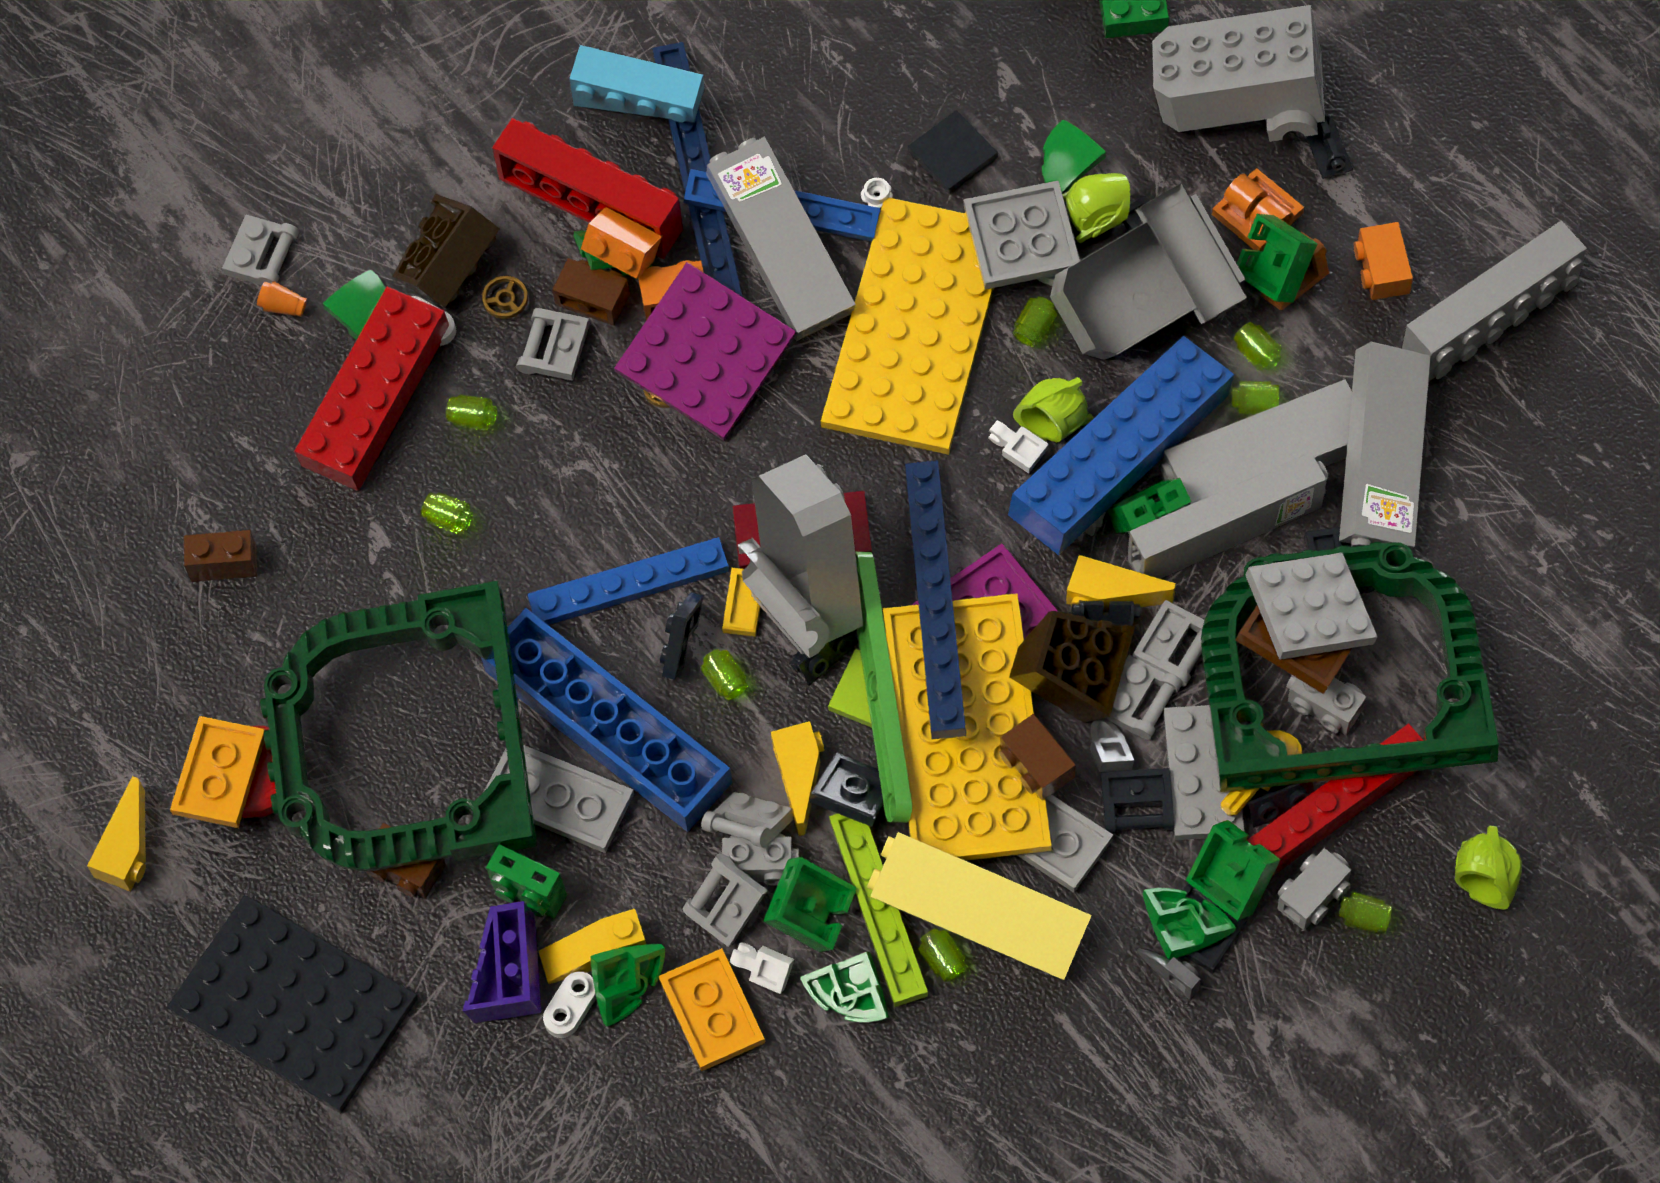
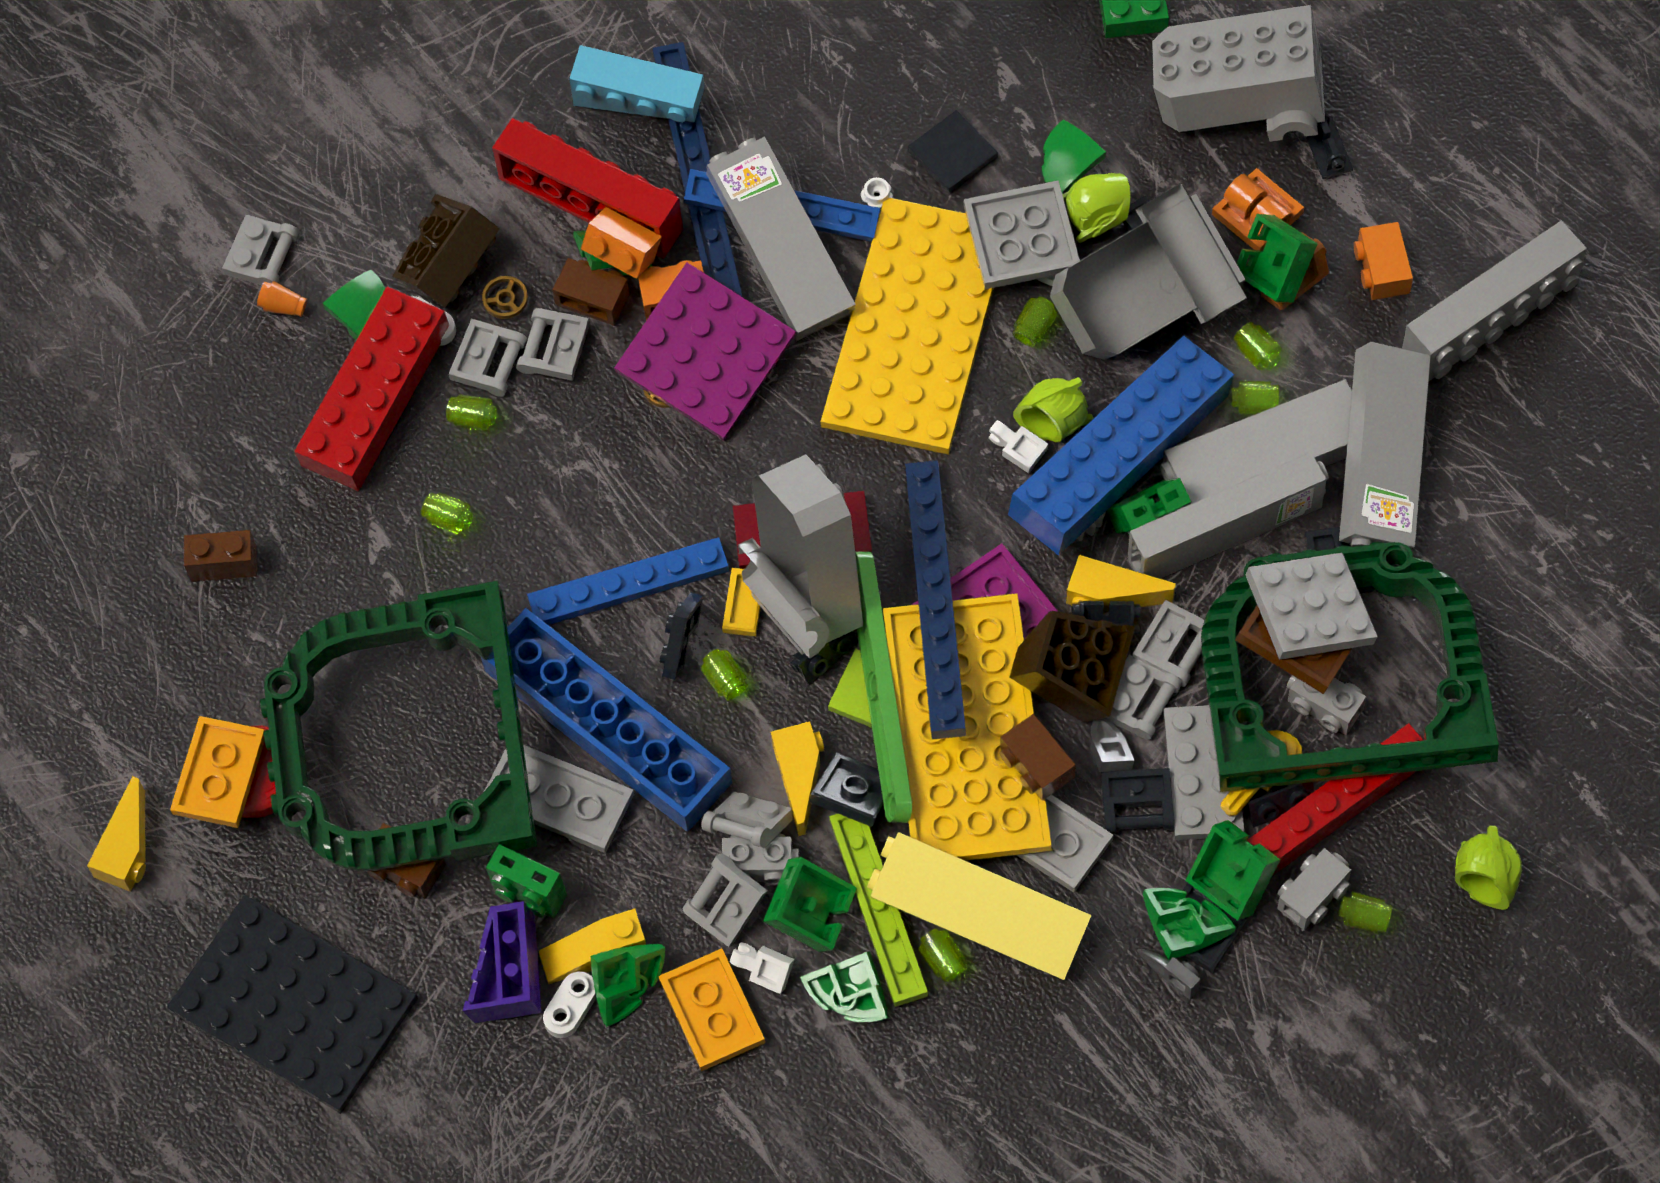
(477, 354): none -> light grey plate

